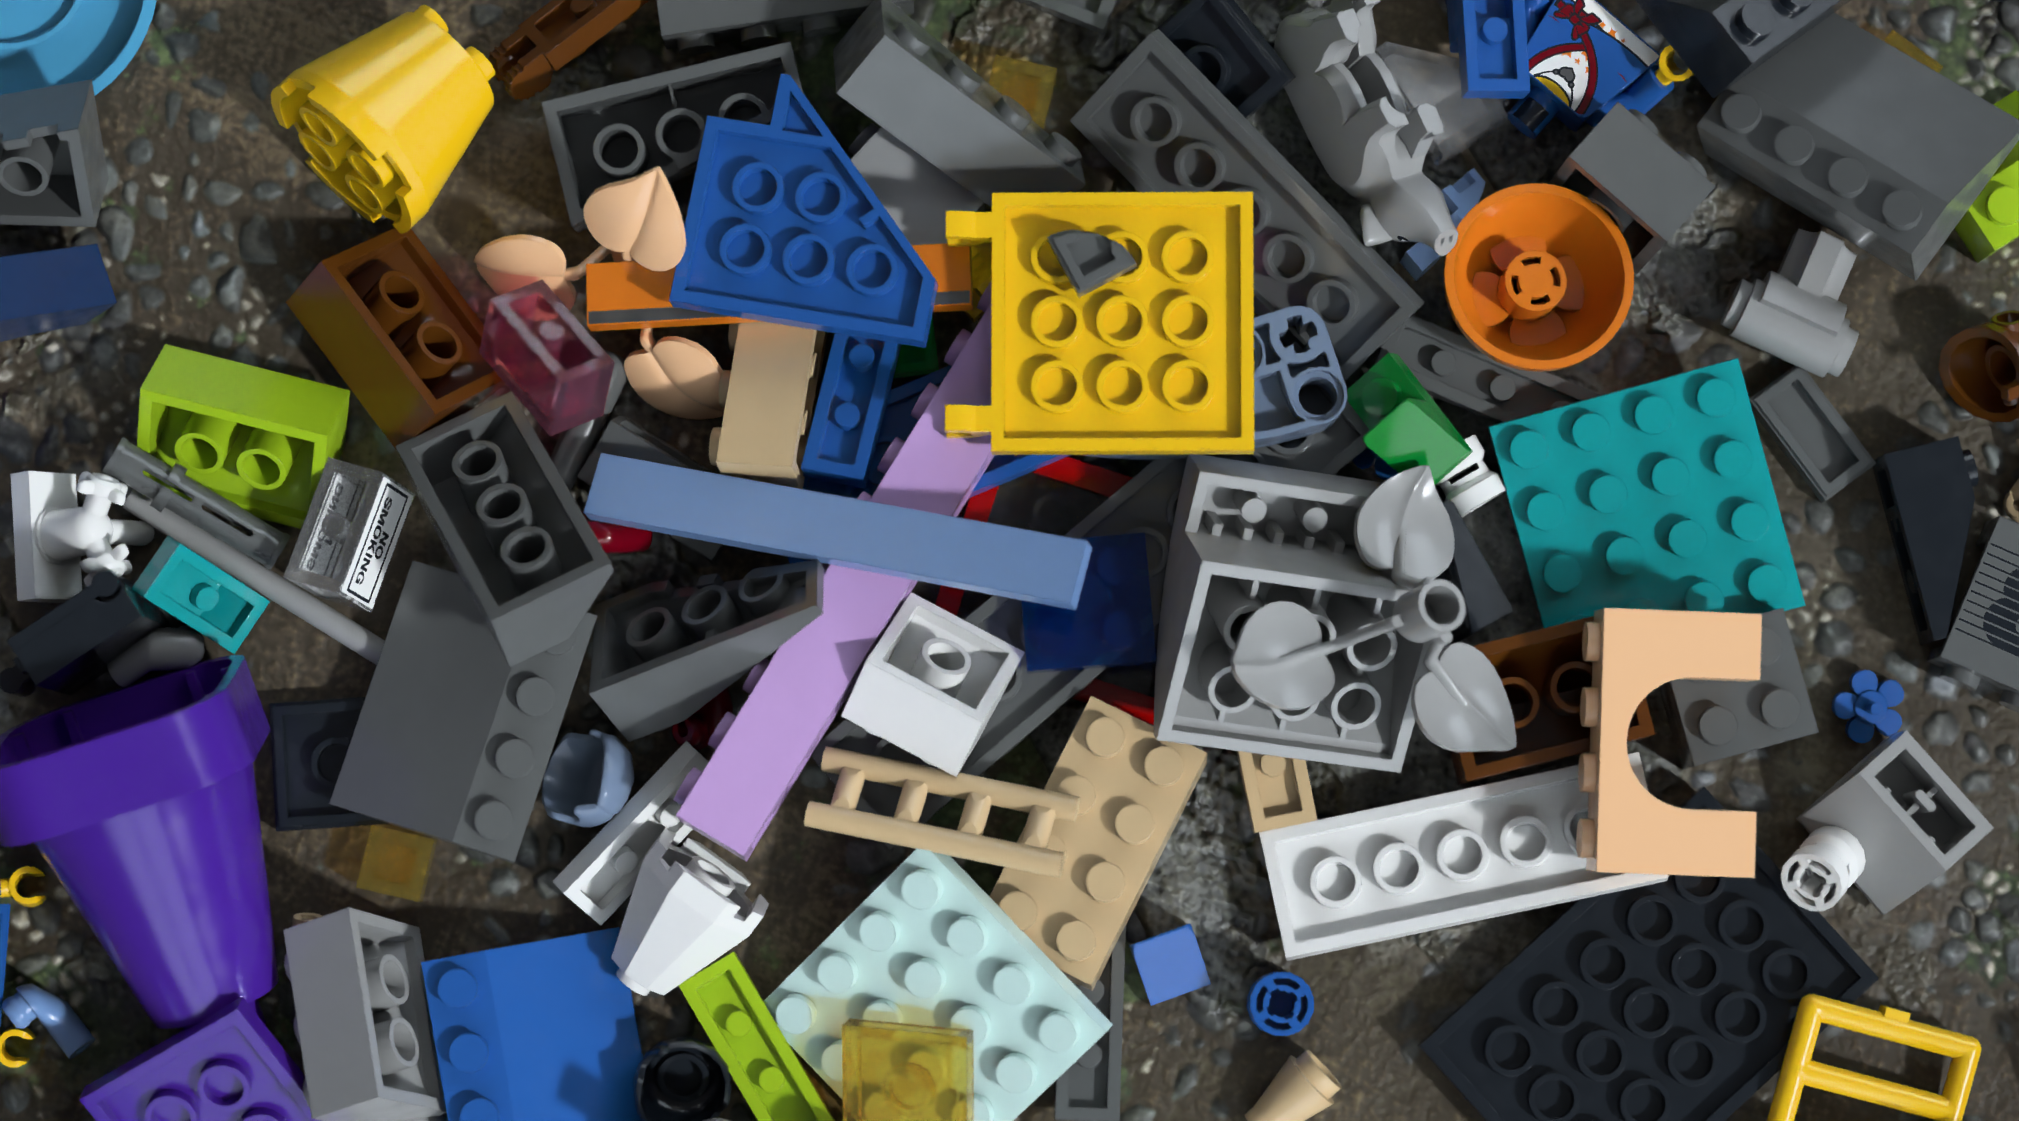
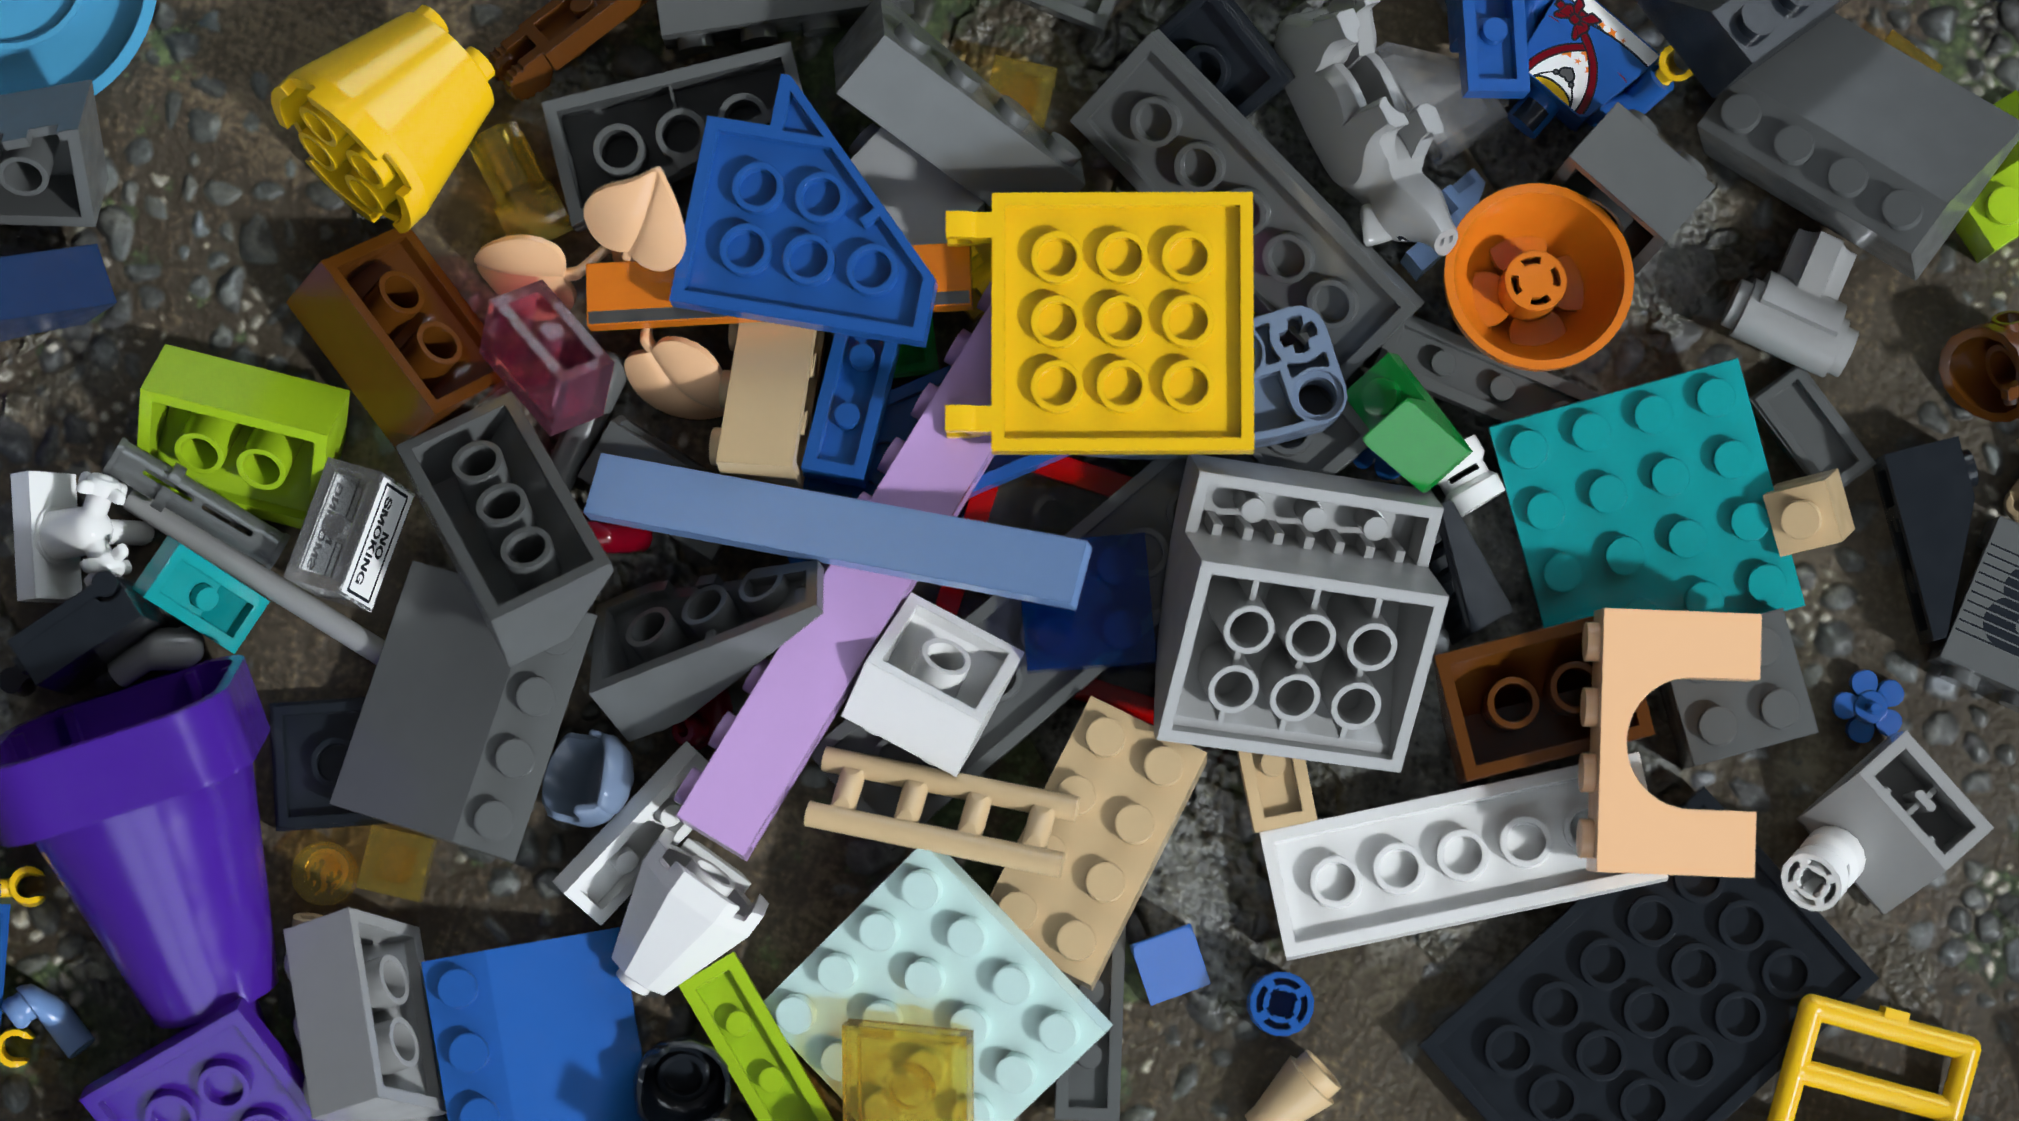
(324, 873): none -> clear yellow tile
(522, 195): none -> clear yellow piece
(1090, 259): dark grey tile -> none
(1408, 532): light grey plant -> none
(1809, 512): none -> tan brick

